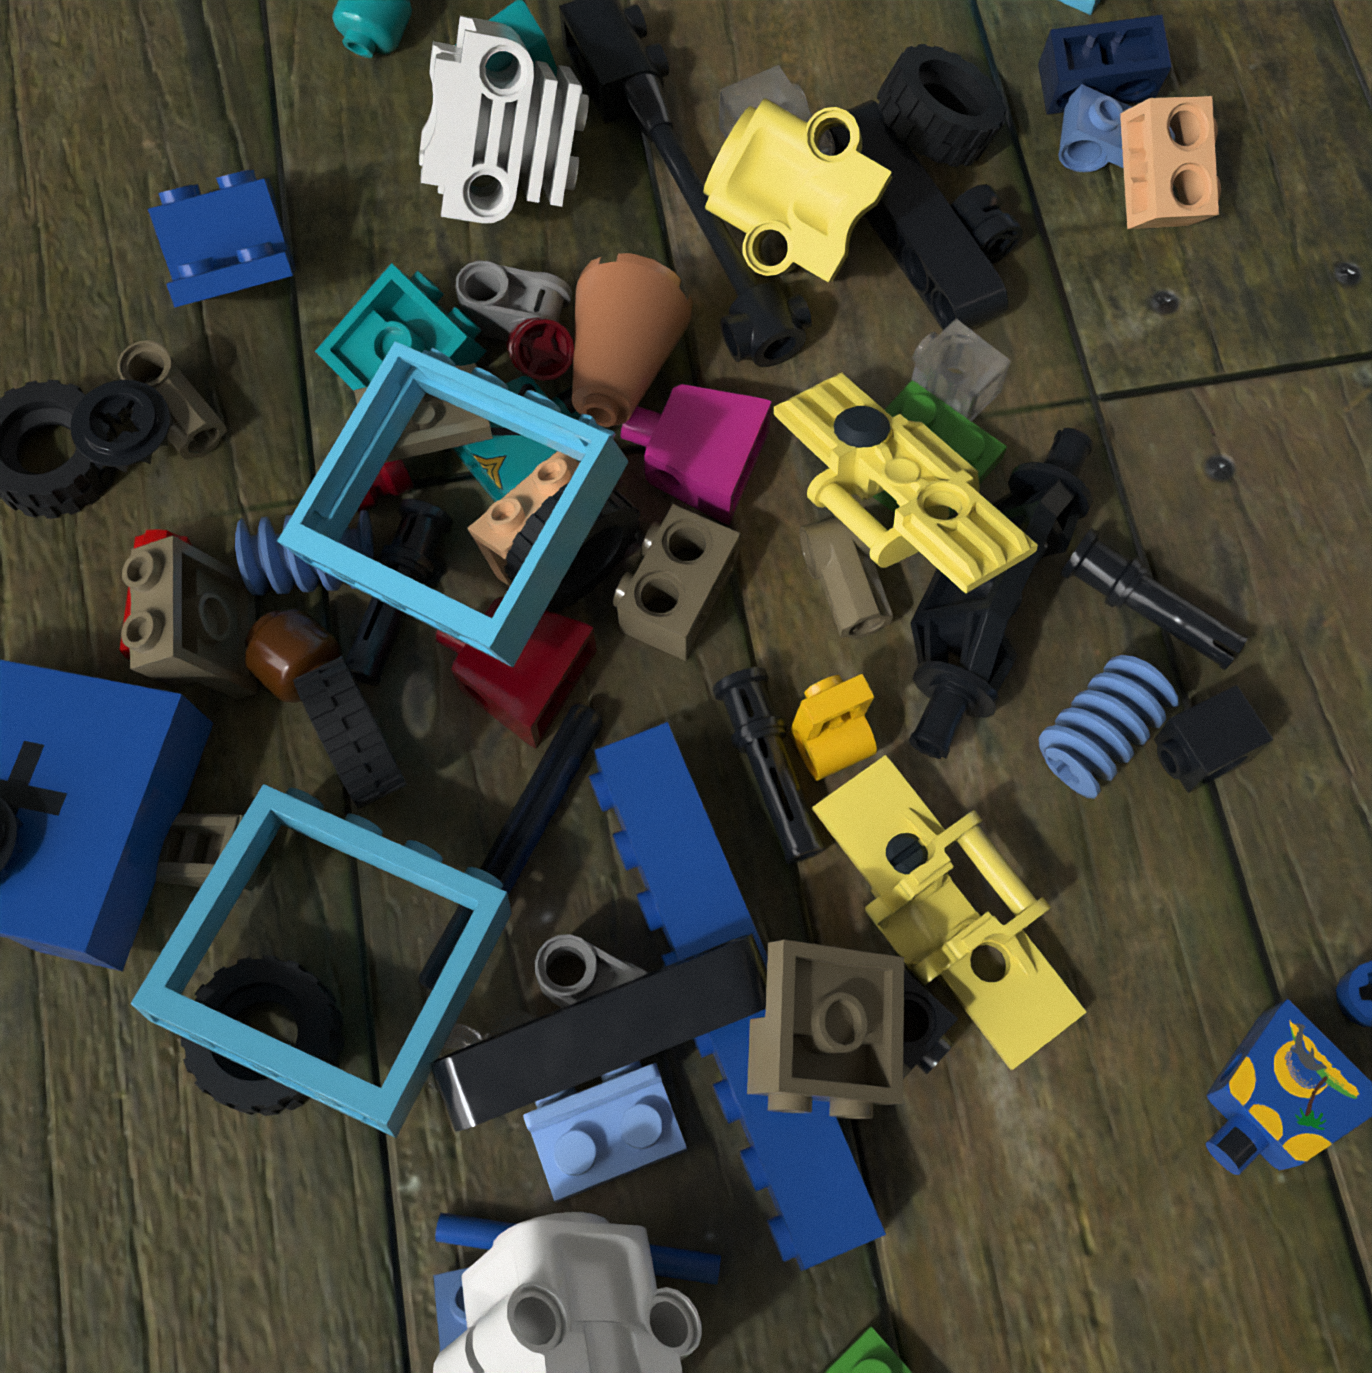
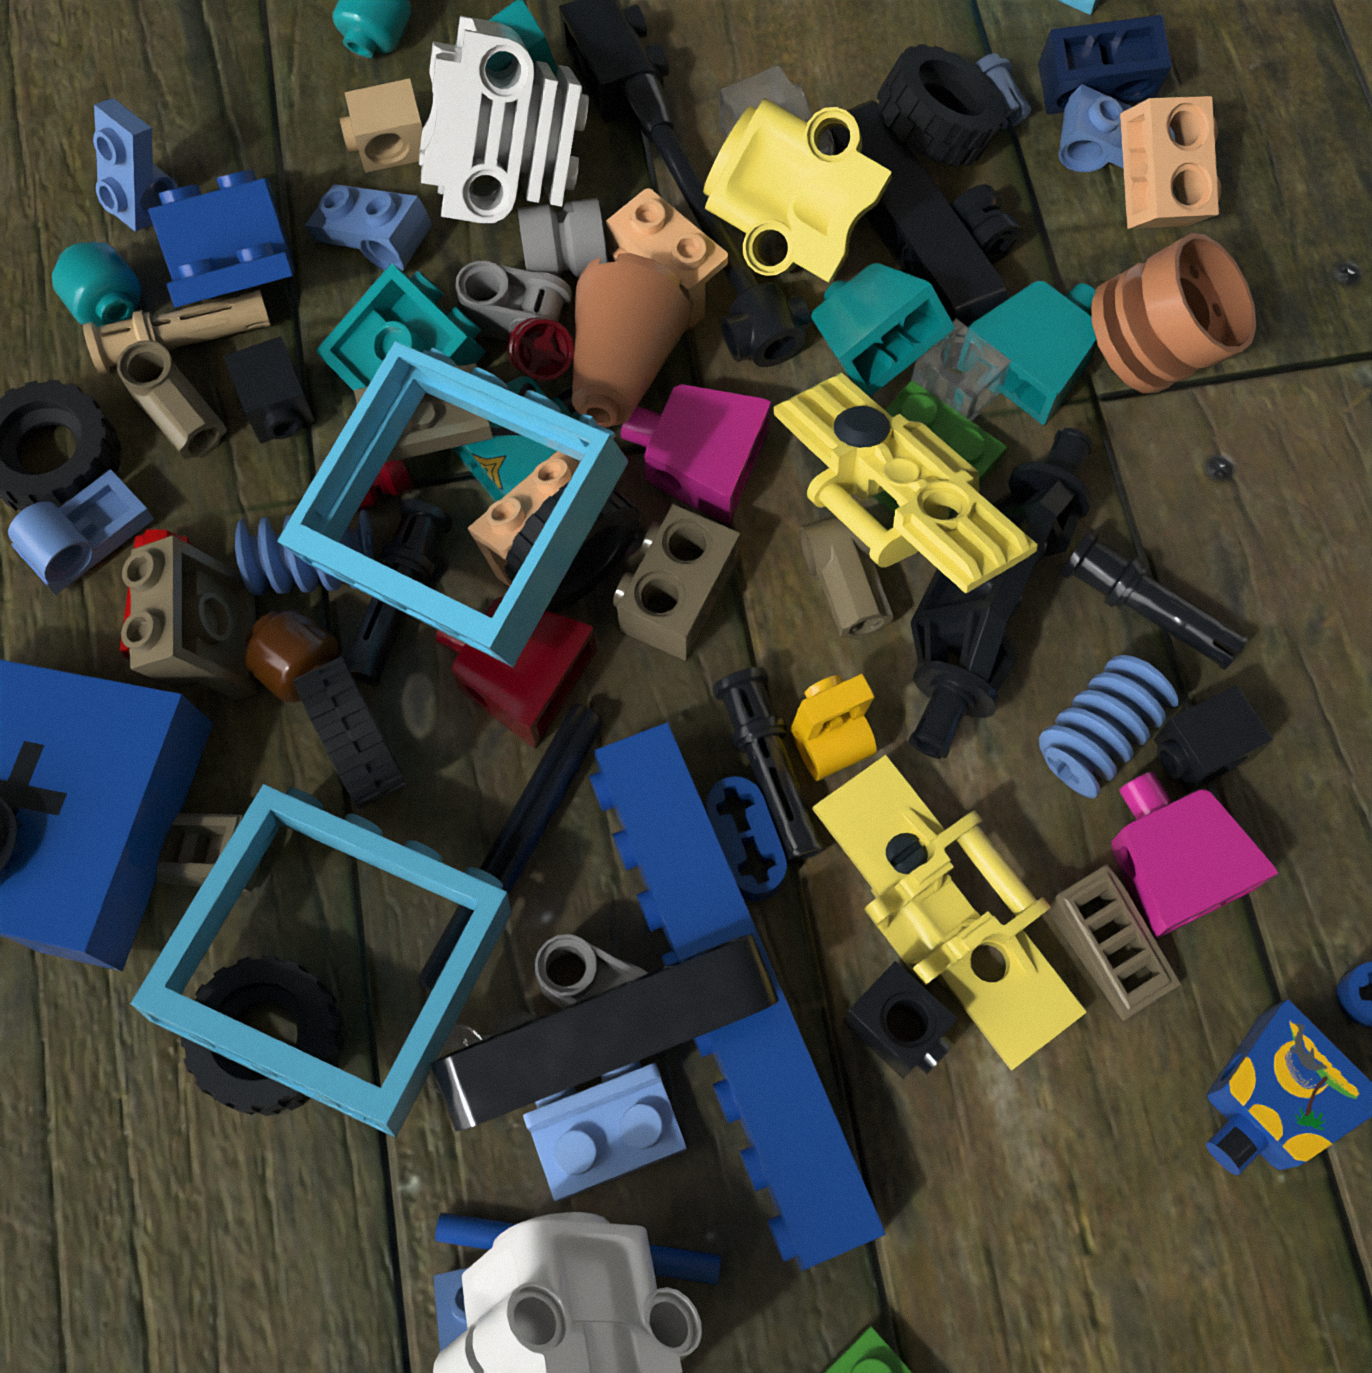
(79, 534): none -> medium blue plate
(96, 282): none -> teal head
(115, 404): black gear -> none
(125, 166): none -> medium blue plate
(175, 328): none -> tan pin
(270, 390): none -> black brick
(377, 222): none -> medium blue plate
(383, 125): none -> tan brick
(562, 239): none -> light grey wheel
(659, 232): none -> light nougat bracket
(759, 832): none -> blue beam
(829, 1030): dark tan plate -> none
(880, 323): none -> teal torso
(999, 72): none -> sand blue pin
(1047, 342): none -> teal torso
(1121, 909): none -> dark tan slope
(1174, 314): none -> nougat wheel
(1183, 856): none -> dark pink torso

